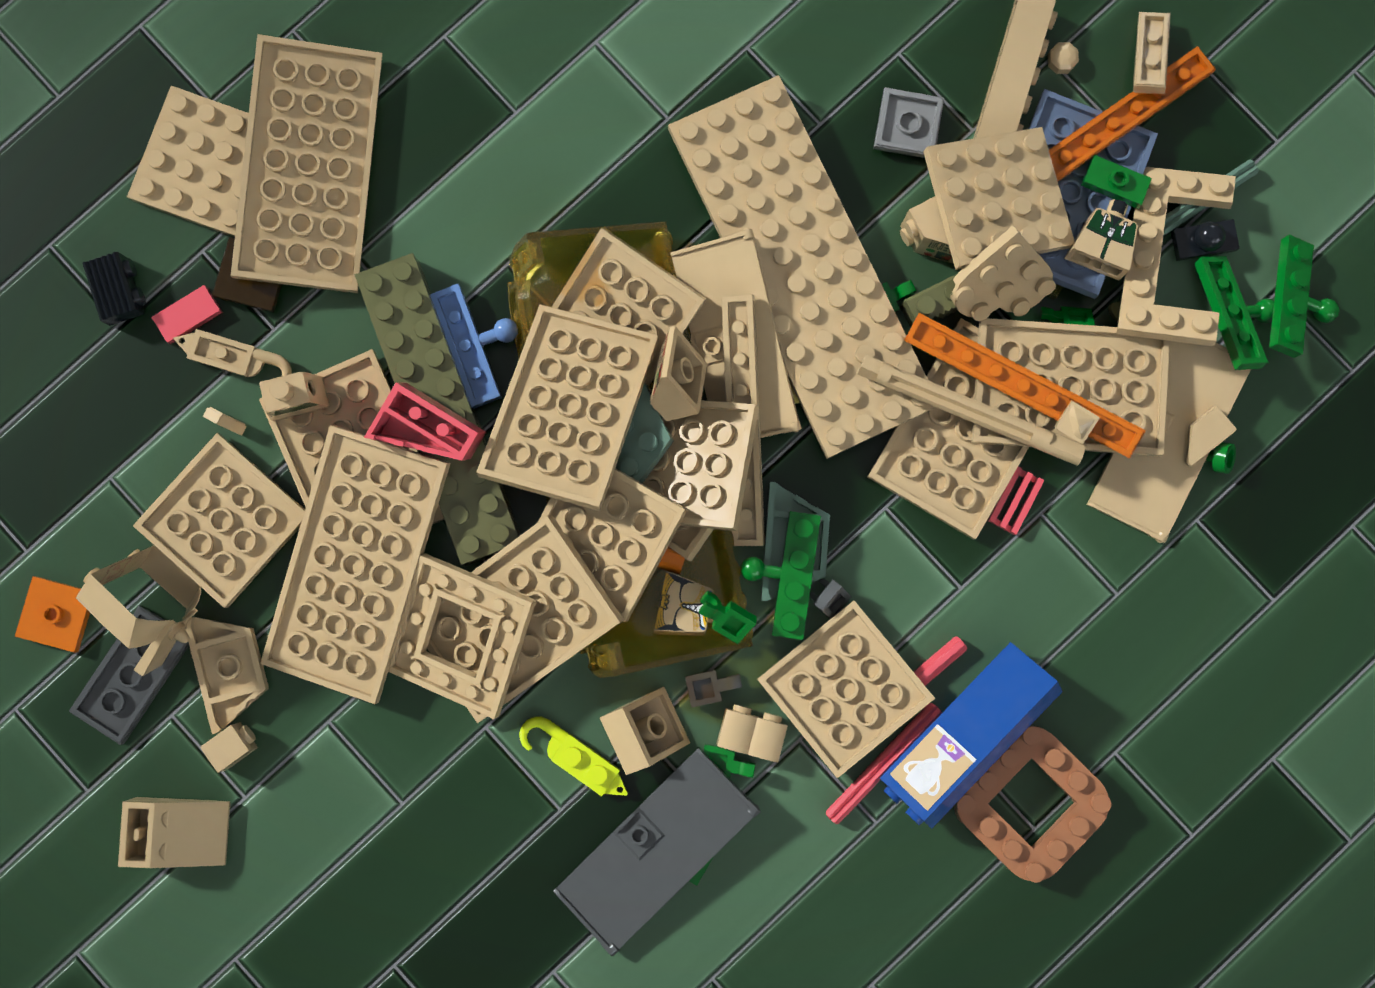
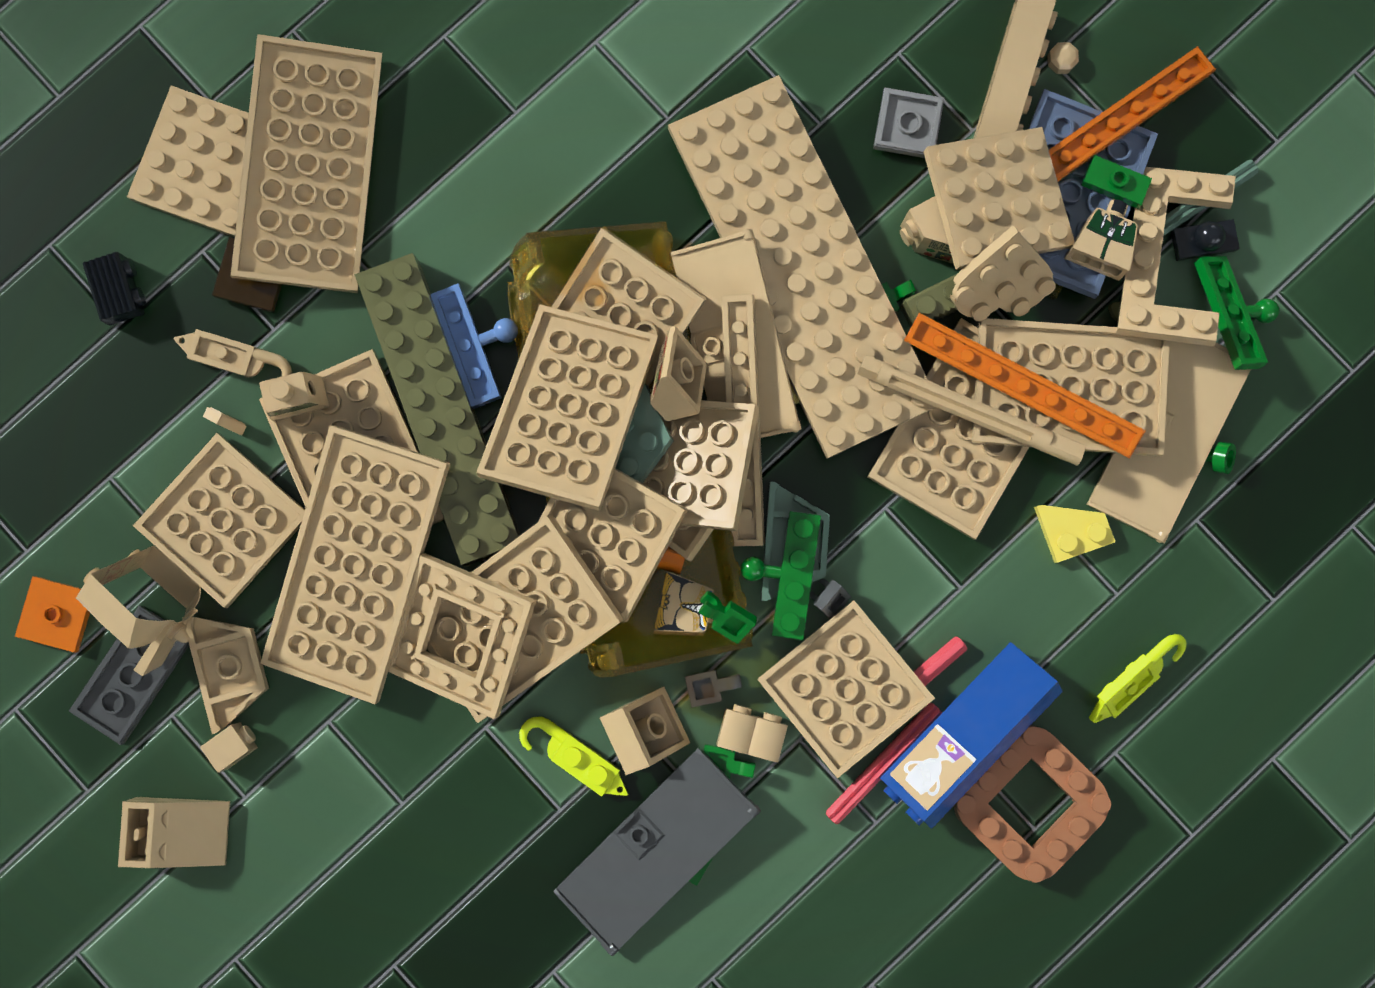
(187, 314): coral tile -> none
(421, 423): coral wedge -> none
(1027, 477): coral tile -> none
(1068, 315): green plate -> none
(1073, 531): none -> light yellow wing
(1076, 422): tan tile -> none
(1135, 679): none -> neon yellow plate
(1151, 53): tan tile -> none
(1207, 434): tan tile -> none
(1293, 298): green plate -> none

